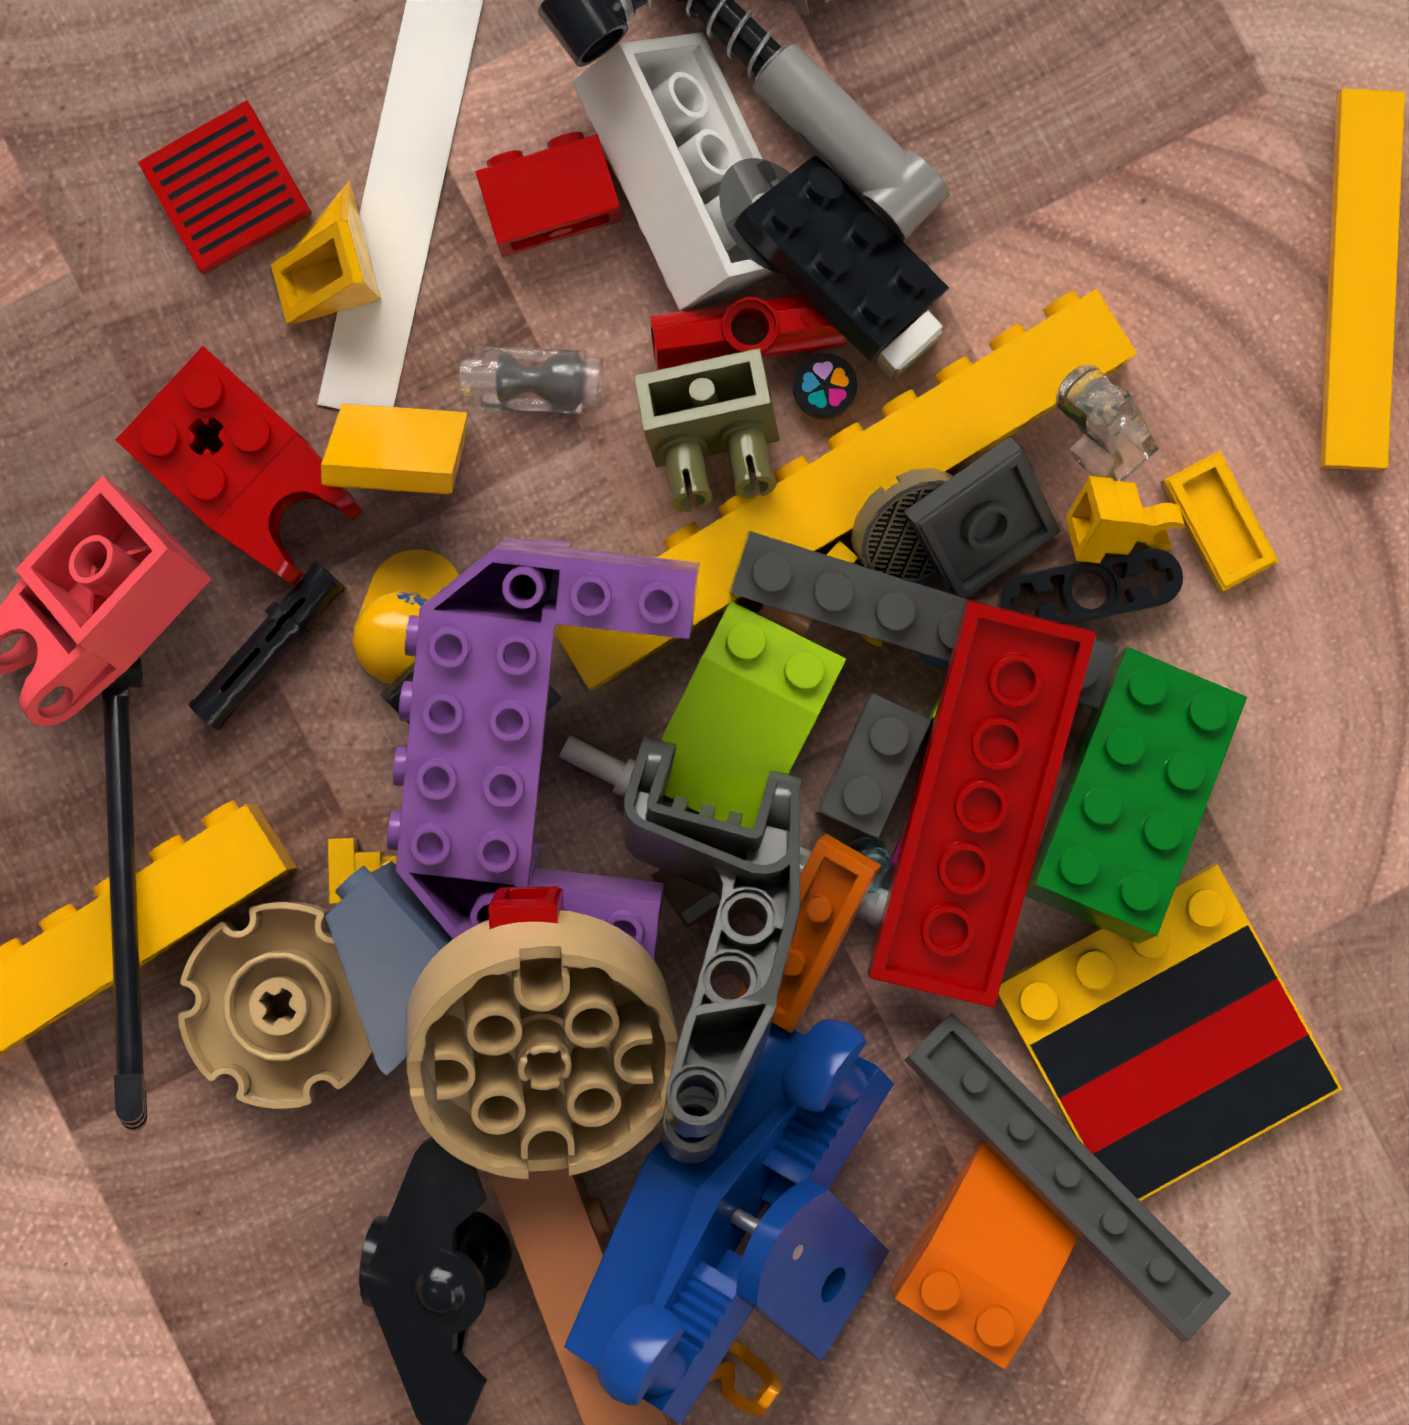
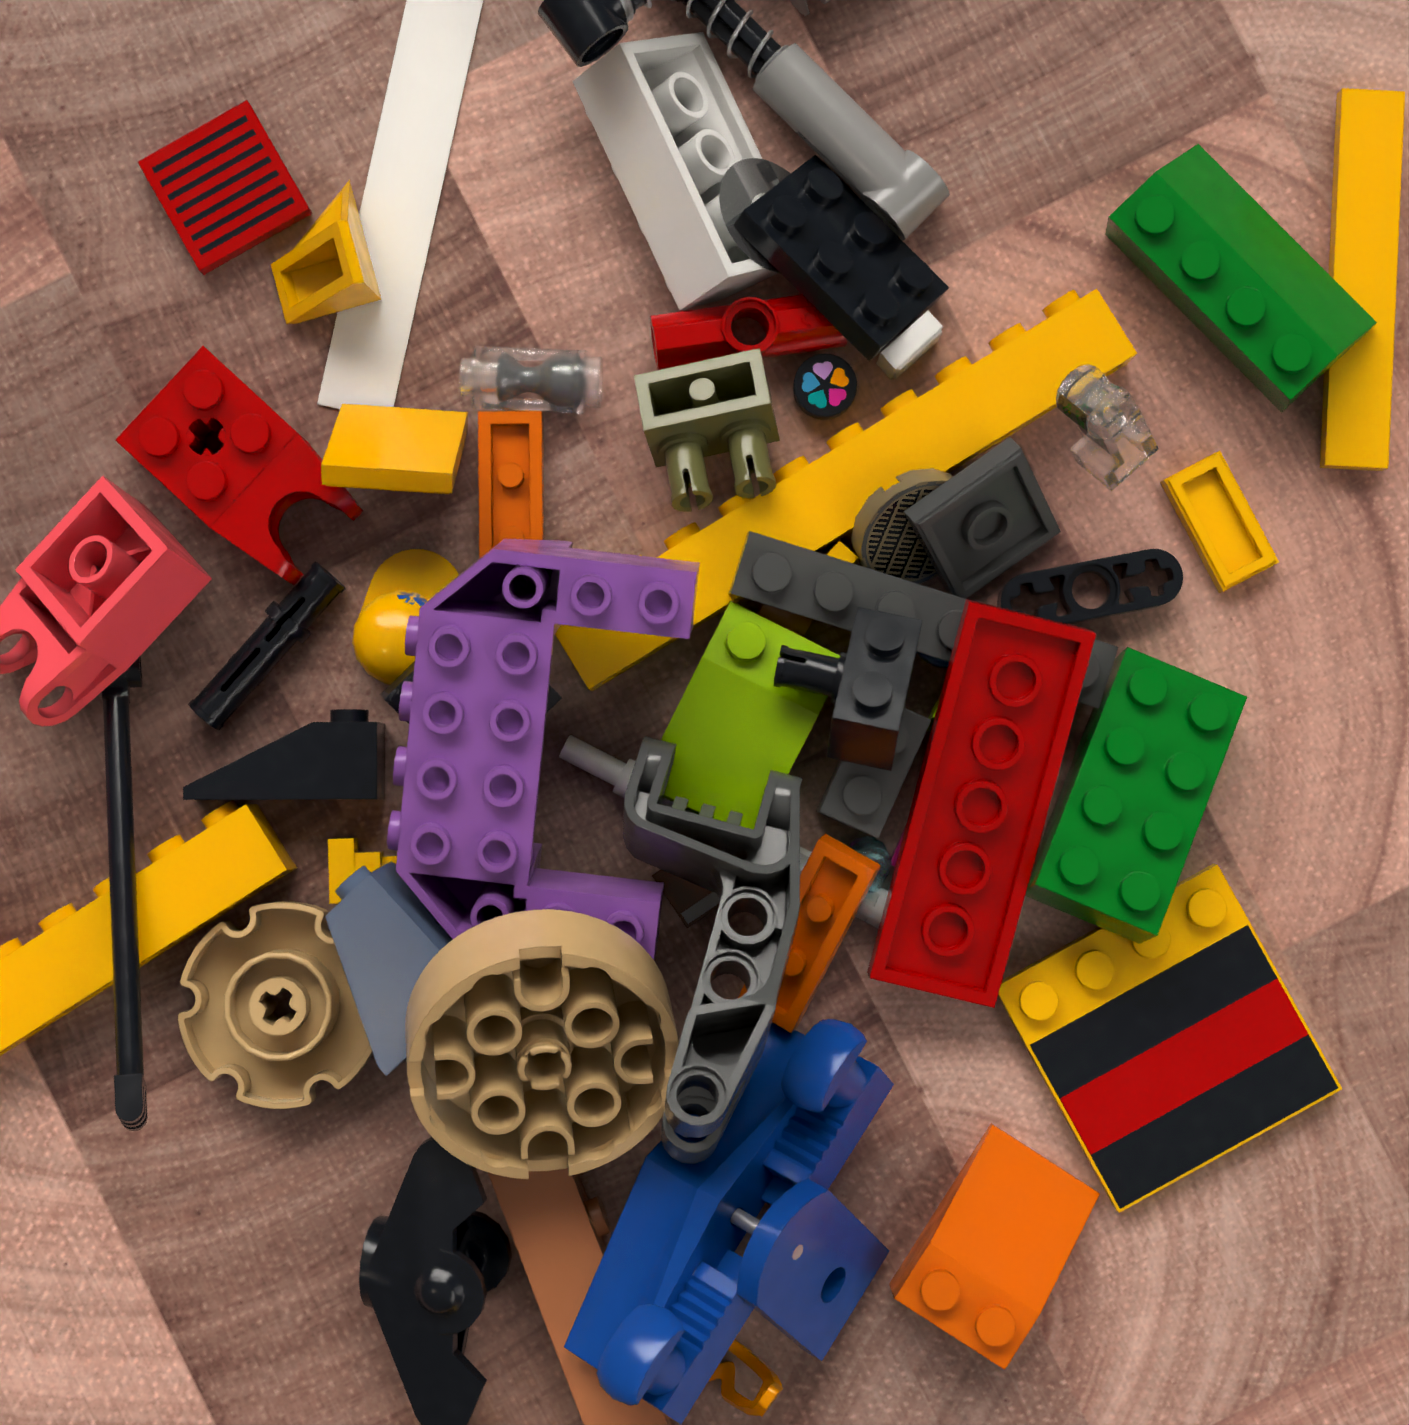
(308, 764): none -> black slope
(510, 477): none -> orange plate
(525, 905): red tile -> none
(548, 193): red brick -> none
(864, 684): none -> black brick
(1068, 1178): dark grey plate -> none
(1112, 519): yellow piece -> none
(1237, 276): none -> green slope

